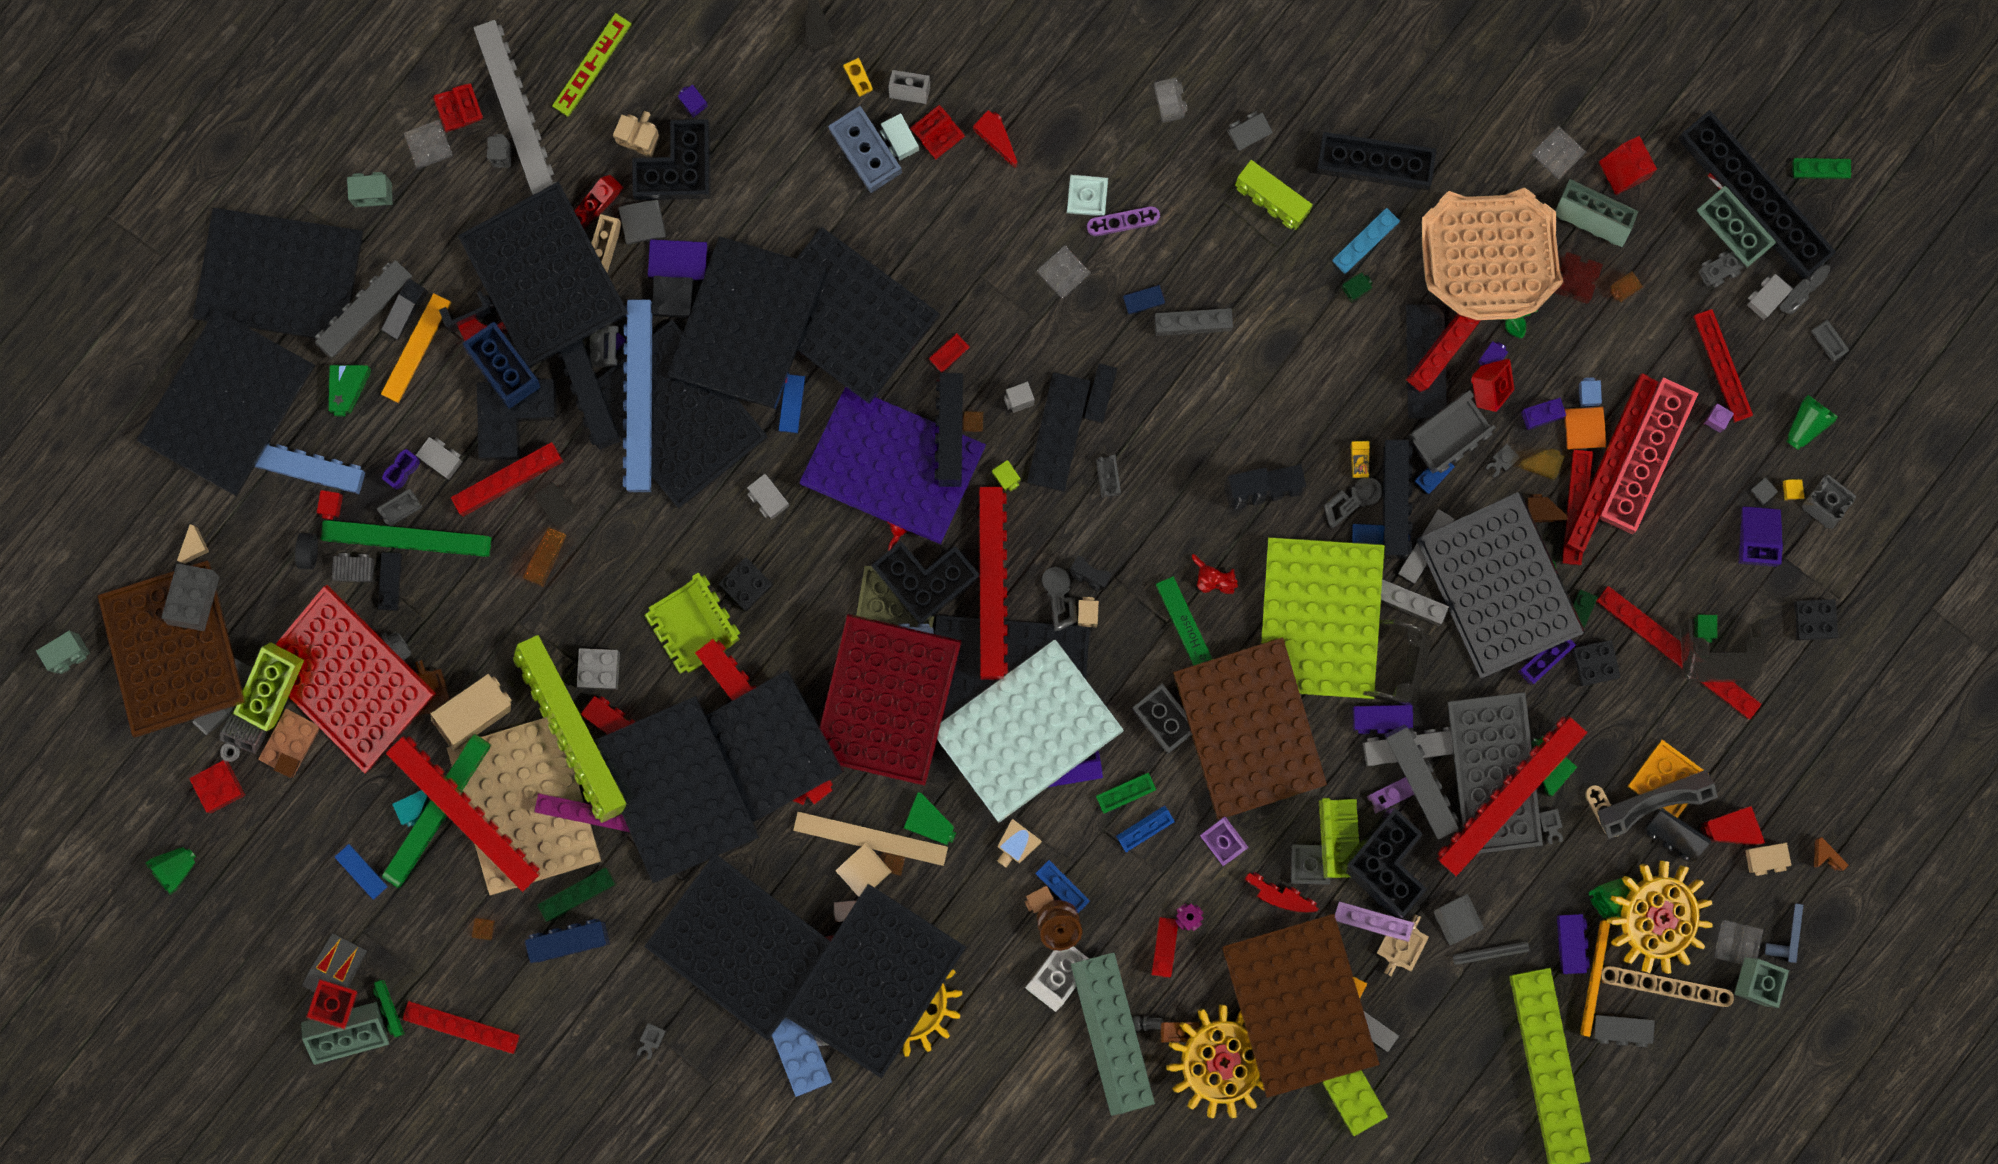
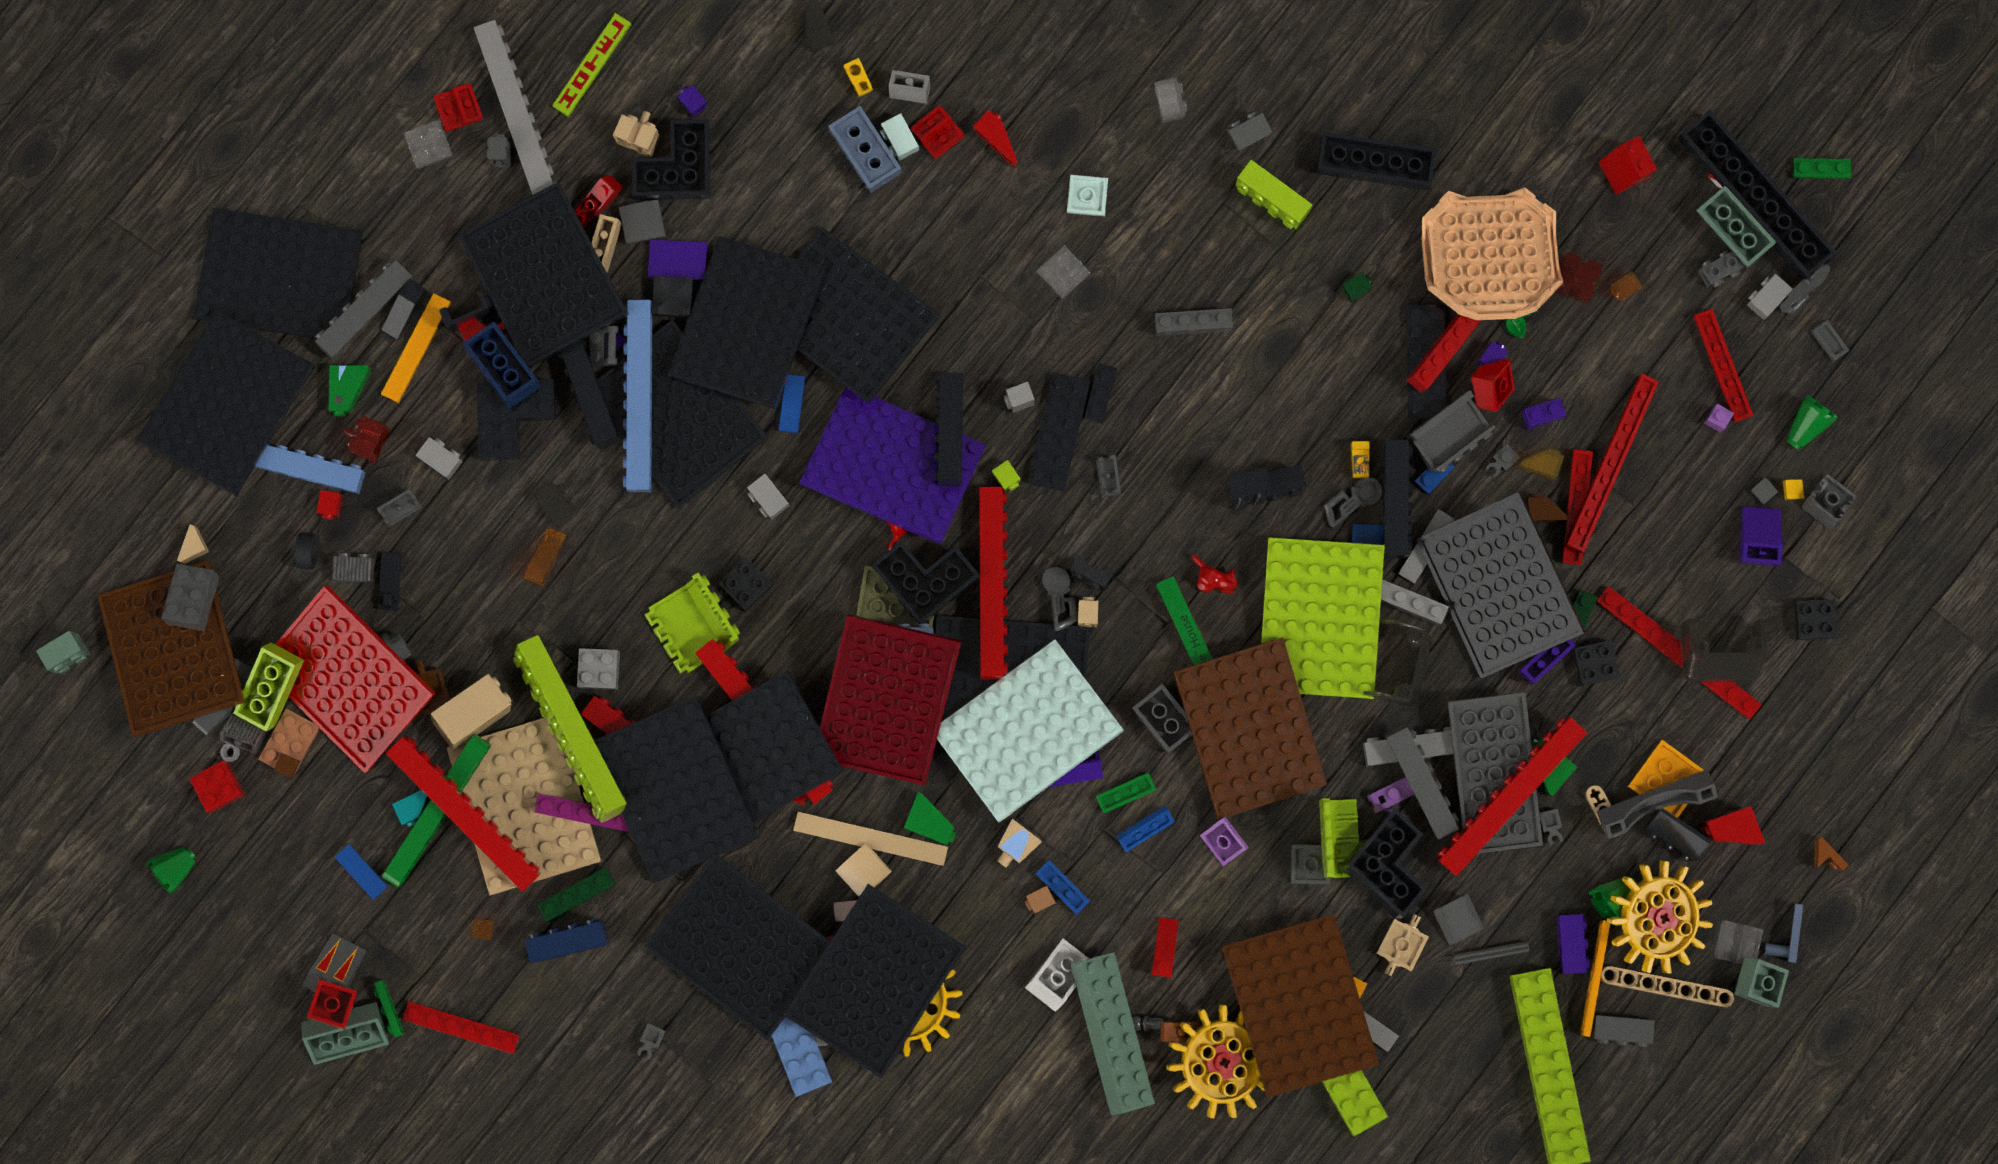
(368, 439): none -> clear red brick
(369, 190): sand green brick -> none
(404, 465): dark purple brick -> none
(406, 538): green beam -> none
(507, 479): red brick -> none
(894, 863): clear orange tile -> none
(949, 353): red tile -> none
(973, 421): clear orange tile -> none
(1059, 925): reddish brown wheel -> none
(1122, 218): medium lavender beam -> none
(1144, 300): dark blue tile -> none
(1182, 920): magenta brick -> none
(1287, 900): red slope -> none
(1365, 241): dark azure plate -> none
(1374, 921): lavender plate -> none
(1381, 718): dark purple brick -> none
(1558, 152): clear plate -> none
(1585, 427): orange slope -> none
(1590, 392): medium blue brick -> none
(1596, 213): sand green slope -> none
(1648, 455): coral brick -> none
(1706, 627): green brick -> none
(1768, 858): tan brick -> none

